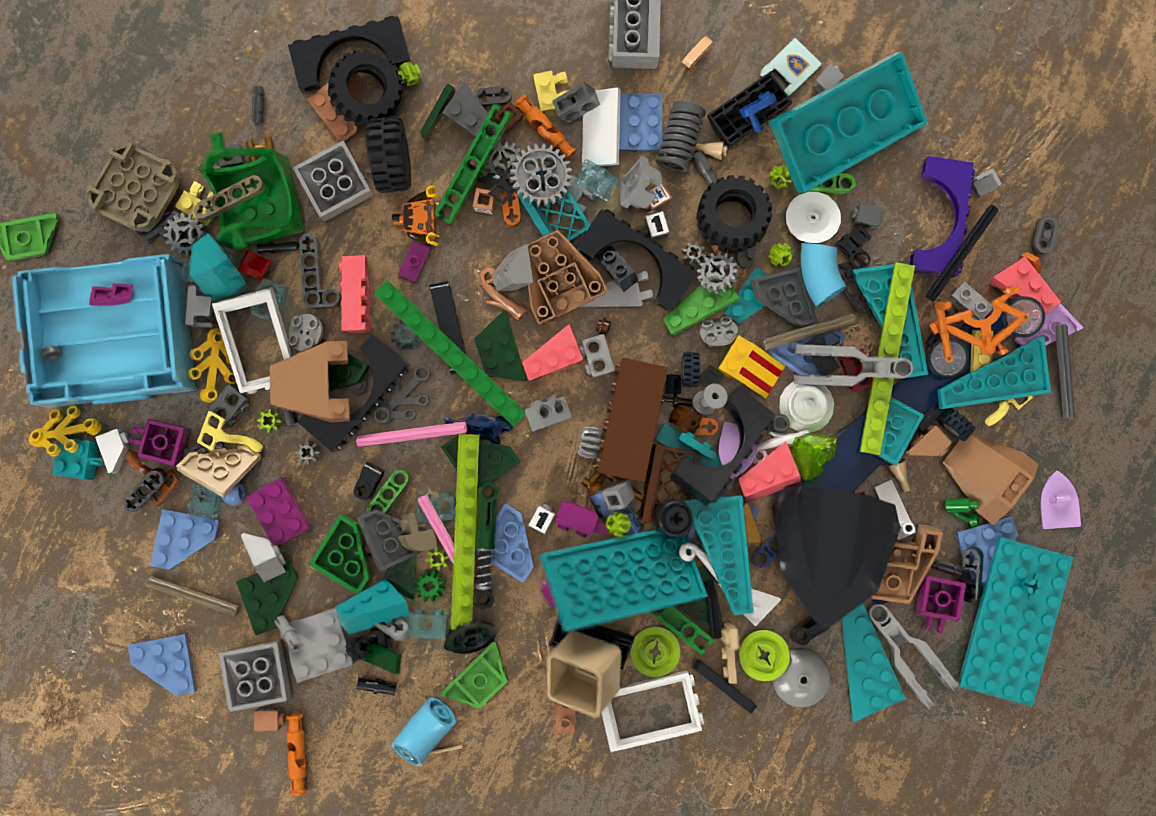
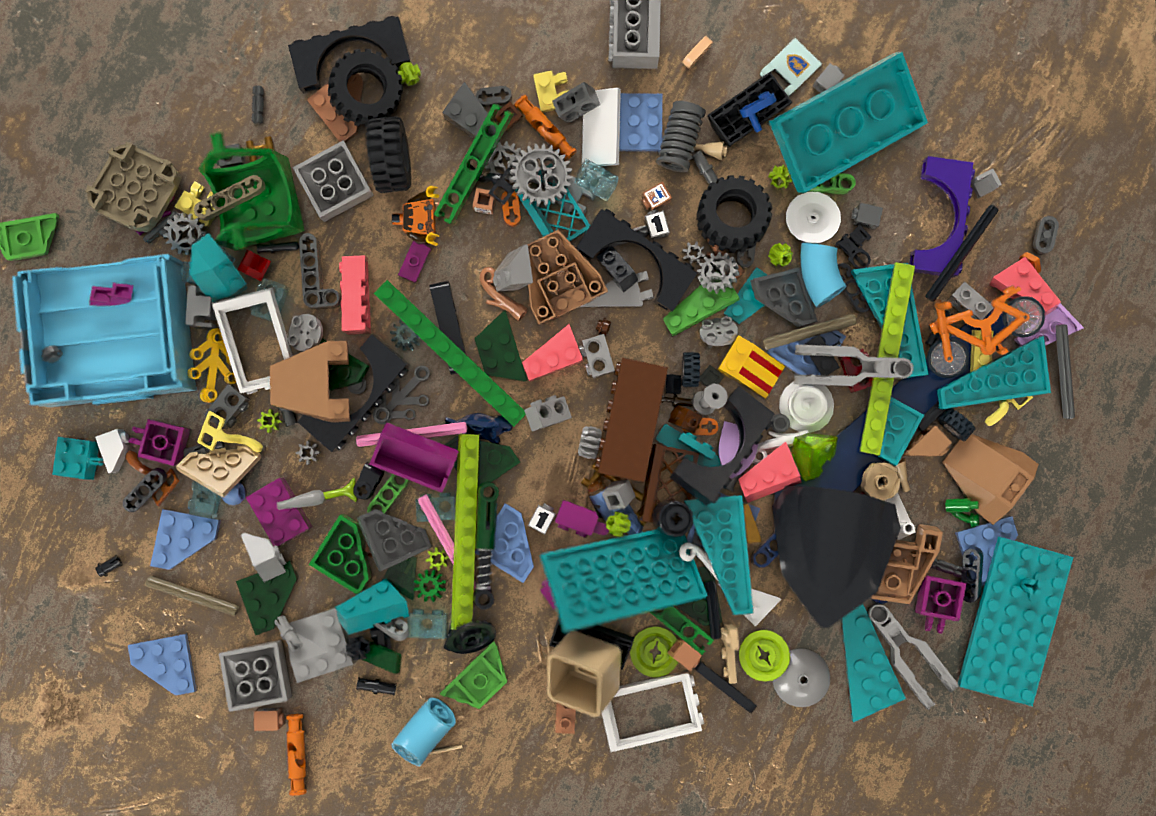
(41, 436): yellow plant -> none
(108, 566): none -> black pin
(317, 497): none -> light grey piece
(414, 457): none -> magenta piece
(414, 539): dark tan brick -> none
(436, 112): dark green tile -> none
(634, 184): light grey panel -> none
(684, 654): none -> nougat brick
(810, 631): black piece -> none
(873, 474): none -> tan plate
(1059, 503): lavender shield -> none

